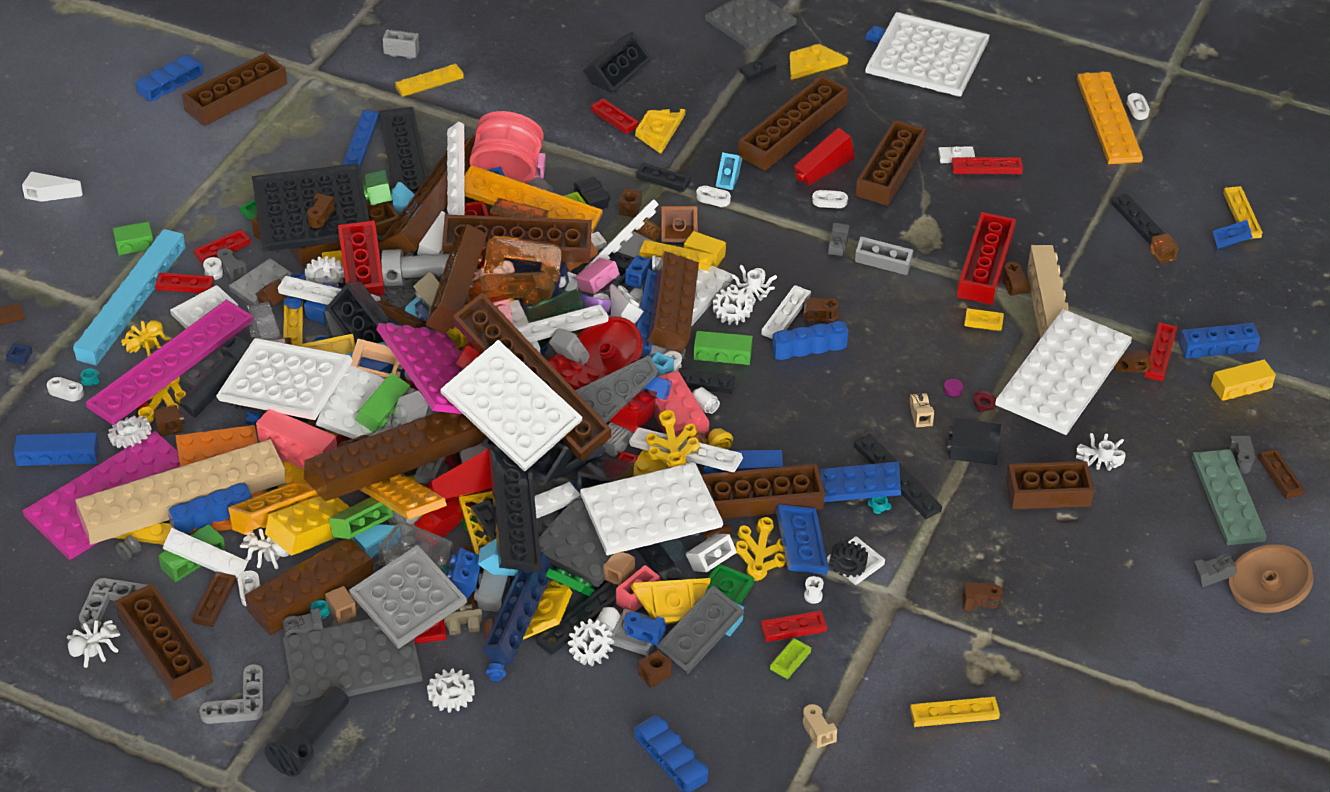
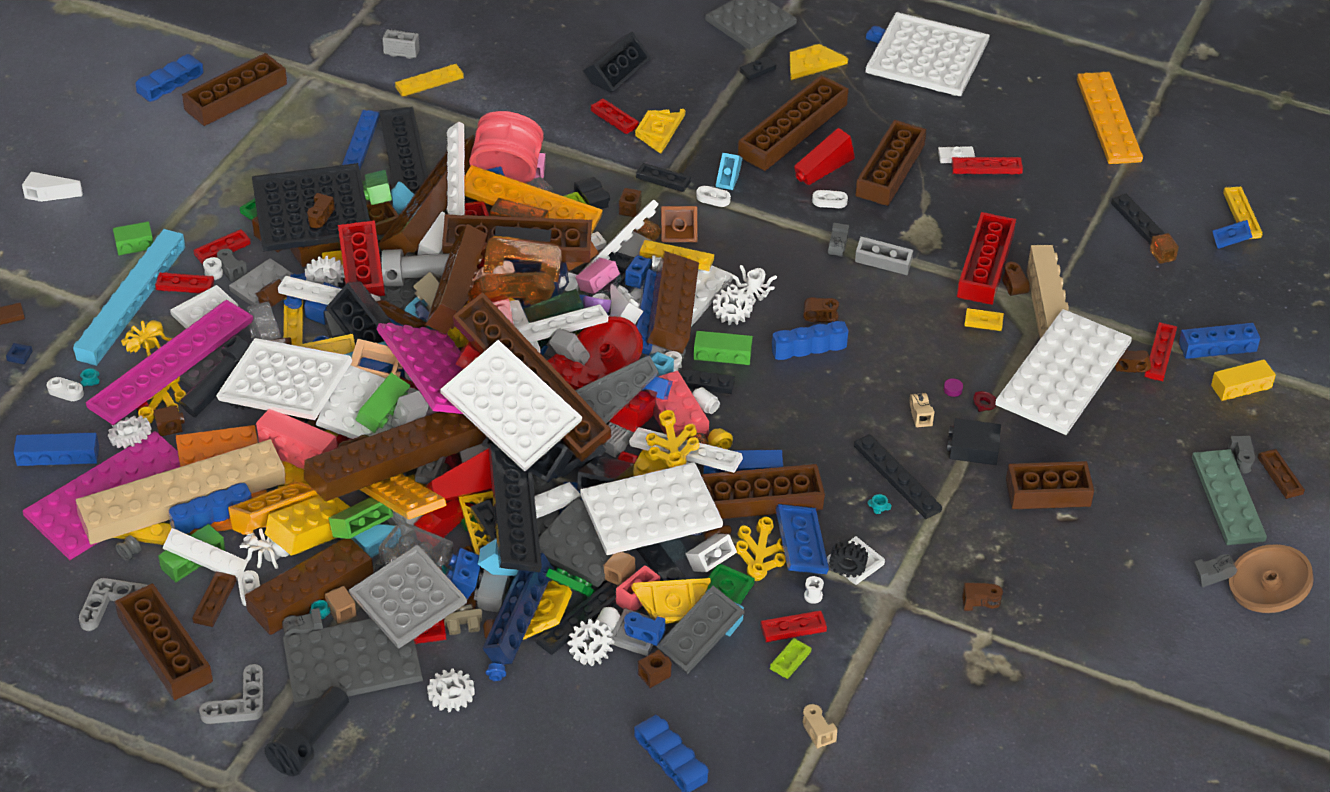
(88, 643): white animal -> none
(252, 418): blue plate -> none
(524, 233): none -> black tile
(707, 244): yellow brick -> none
(786, 311): white plate -> none
(861, 481): blue plate -> none
(954, 711): yellow plate -> none
(1105, 453): white animal -> none
(1138, 106): white plate -> none

